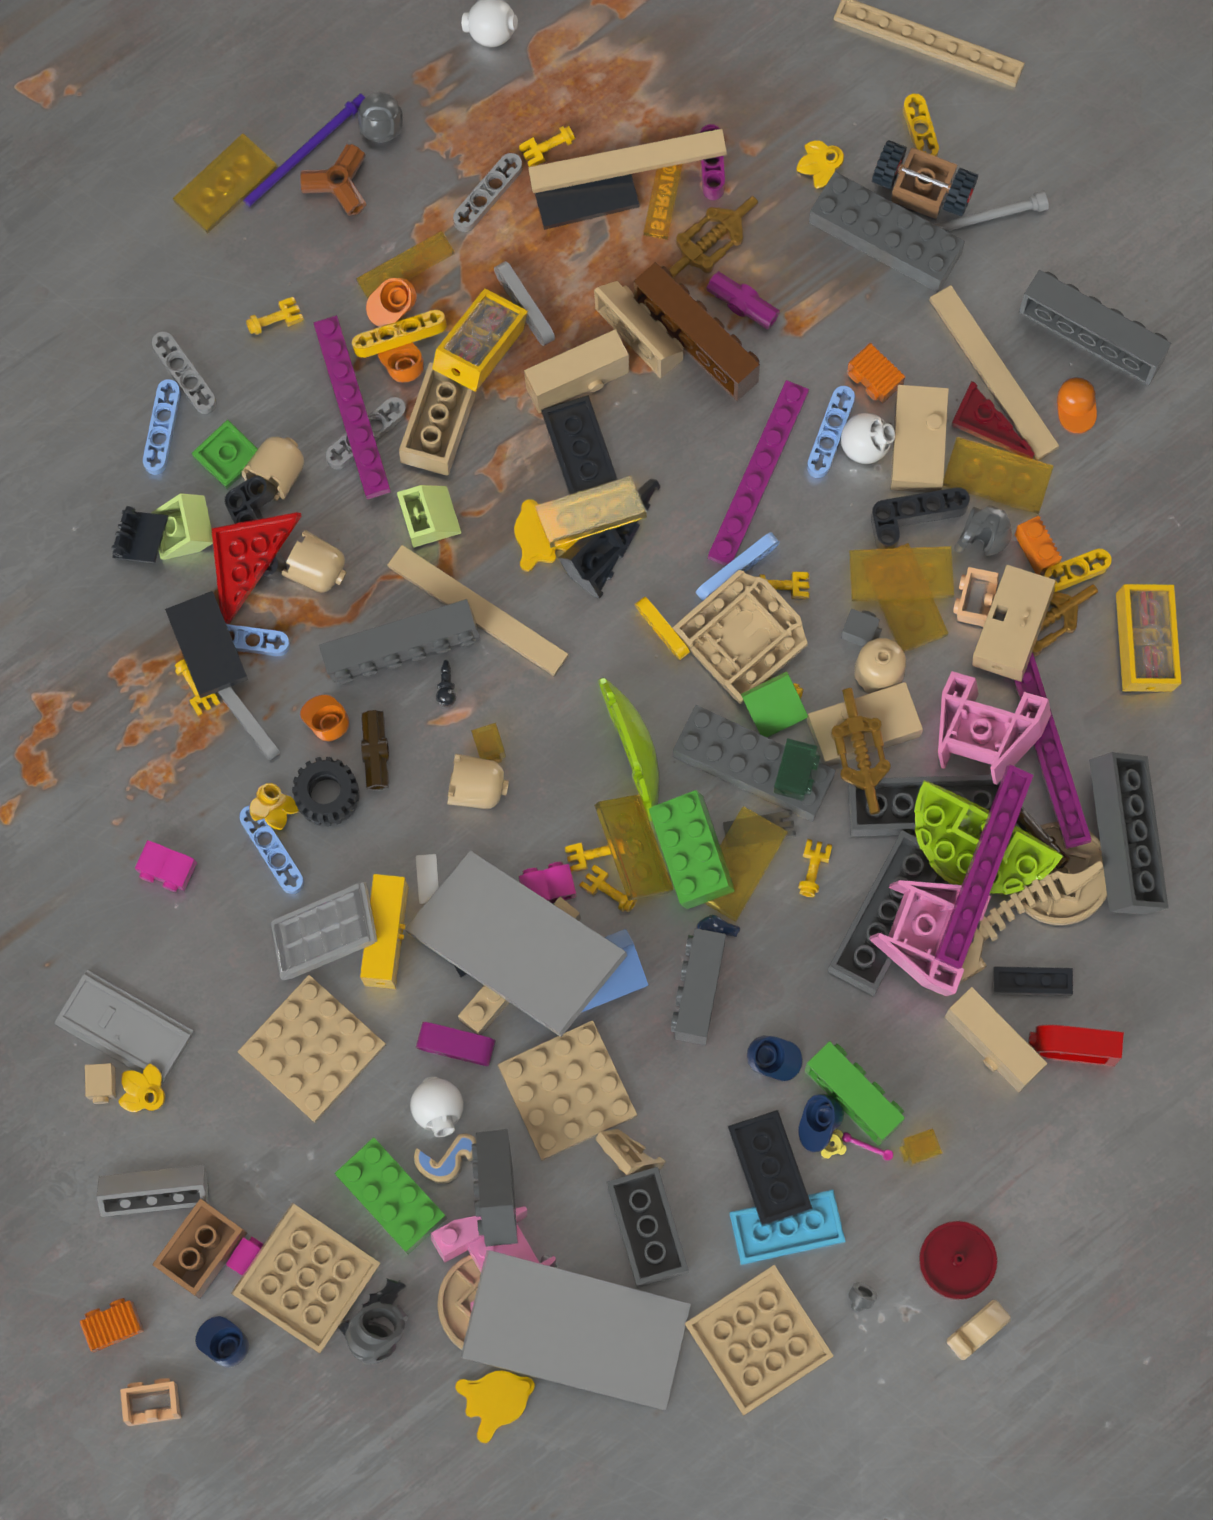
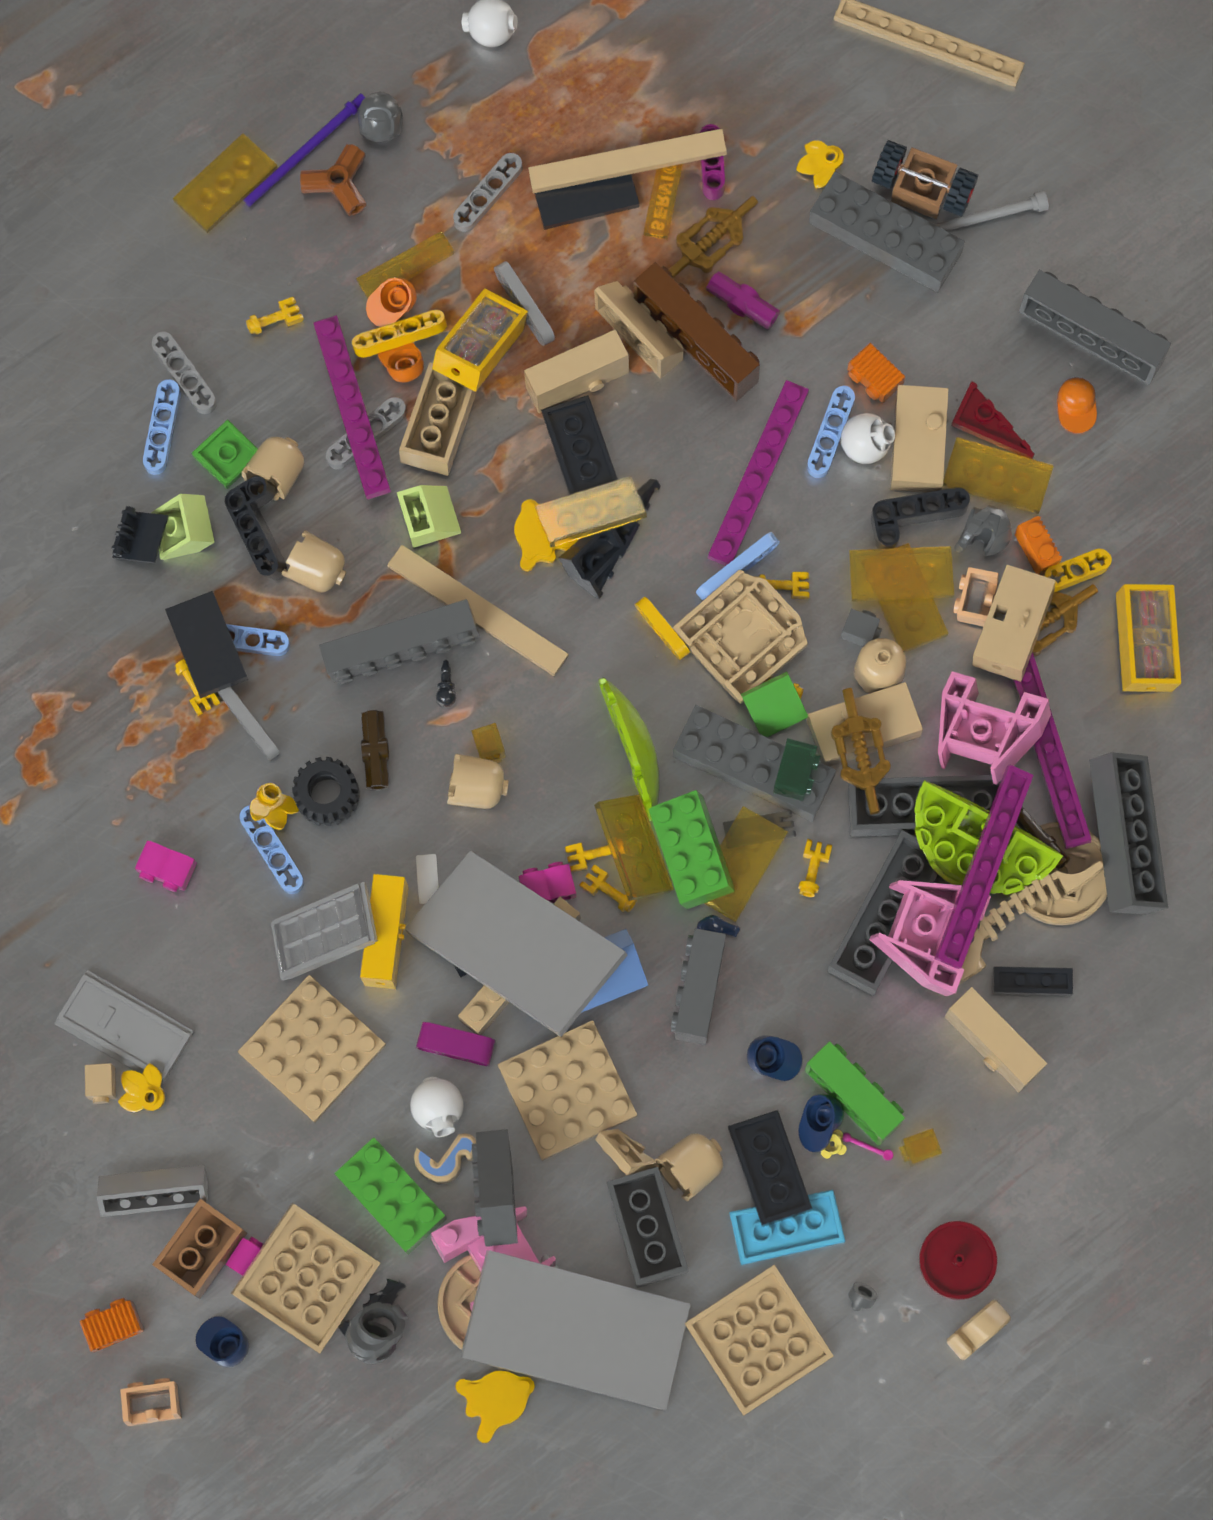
(244, 554): red tile -> none
(325, 717): orange cap -> none
(536, 150): yellow hinge -> none
(691, 1164): none -> tan cylinder
(923, 117): yellow beam -> none
(993, 372): tan tile -> none
(1077, 1044): red window -> none

